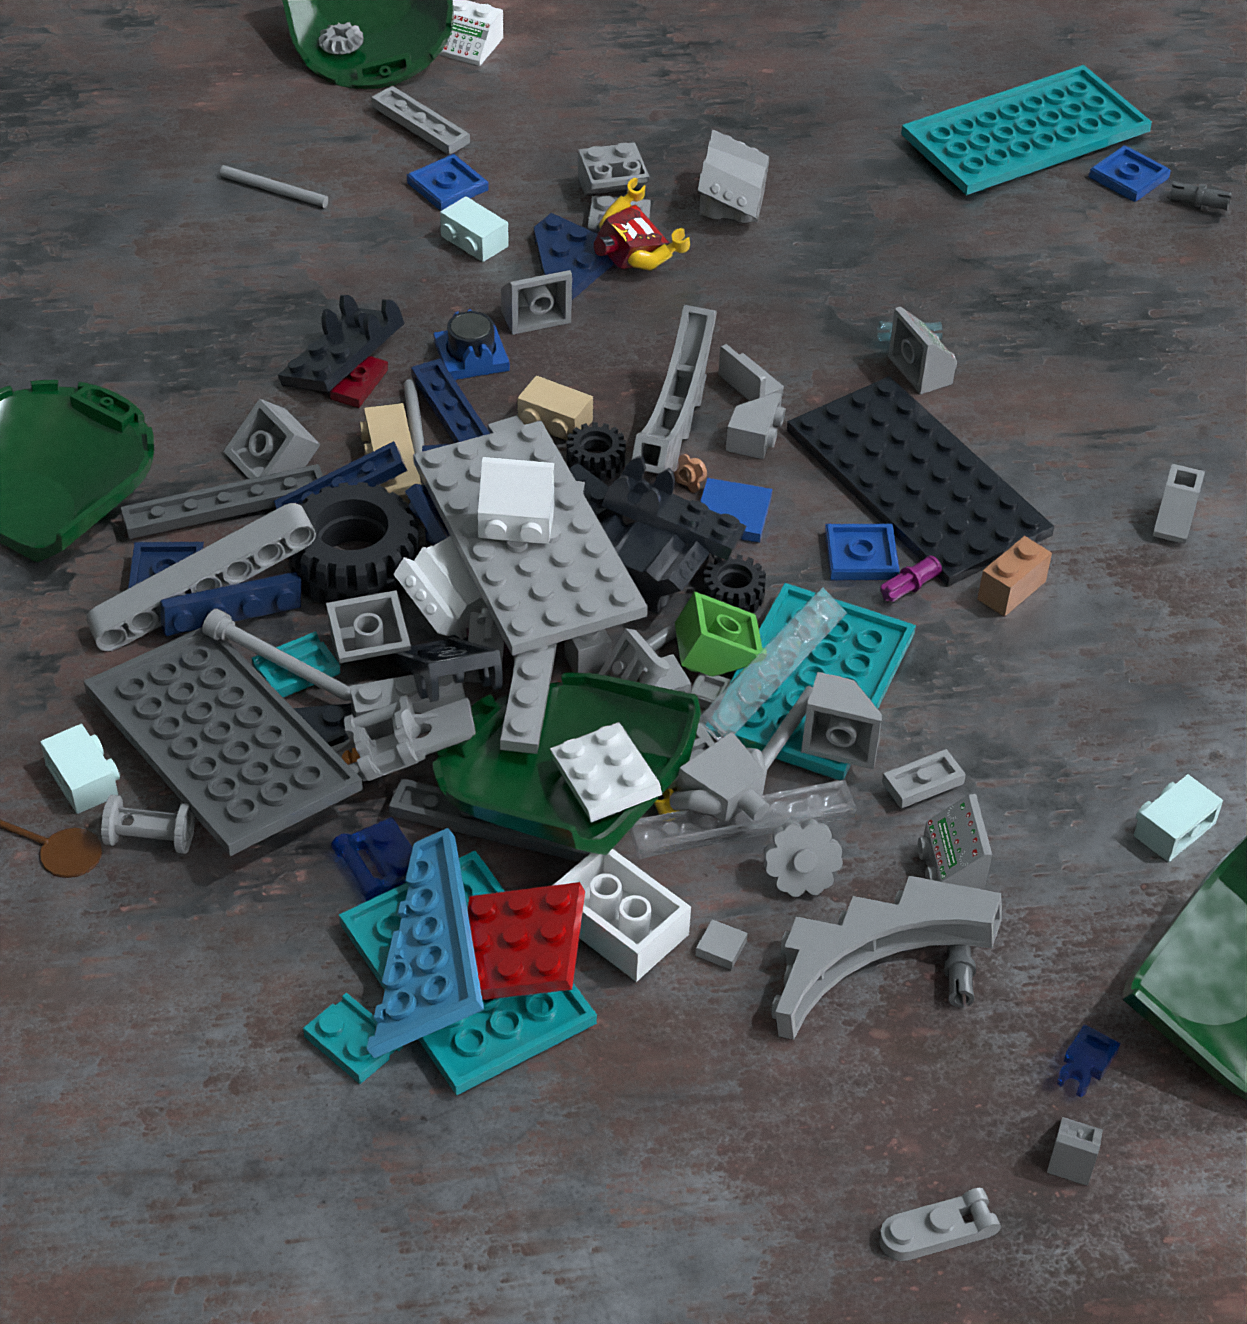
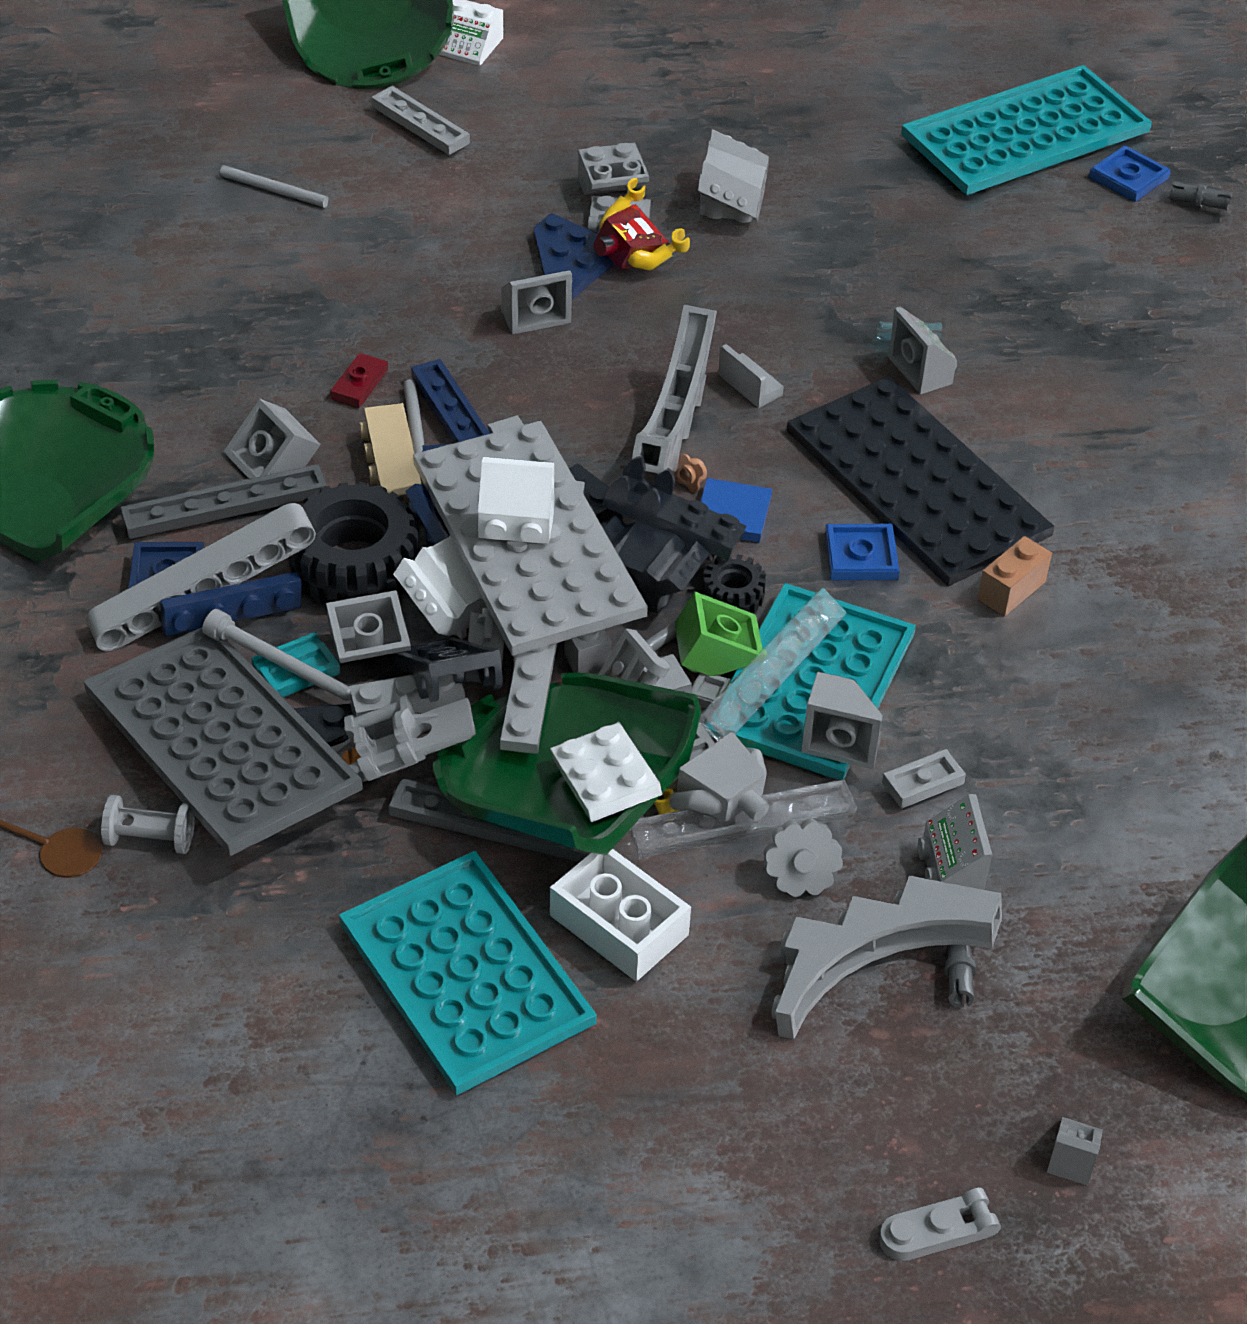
(80, 767): light aqua brick -> none
(333, 39): light grey gear -> none
(343, 344): black hinge -> none
(343, 1037): teal plate -> none
(371, 469): dark blue plate -> none
(387, 850): clear blue plate -> none
(431, 957): dark azure wing -> none
(447, 181): blue tile -> none
(473, 341): piece -> none
(474, 229): light aqua brick -> none
(526, 939): red plate -> none
(556, 406): tan brick -> none
(598, 439): black tyre -> none
(721, 944): light grey tile -> none
(754, 426): light grey slope -> none
(786, 728): light grey bar -> none
(911, 579): magenta axle -> none
(1087, 1057): clear blue plate -> none
(1177, 817): light aqua brick -> none
(1178, 503): light grey slope -> none

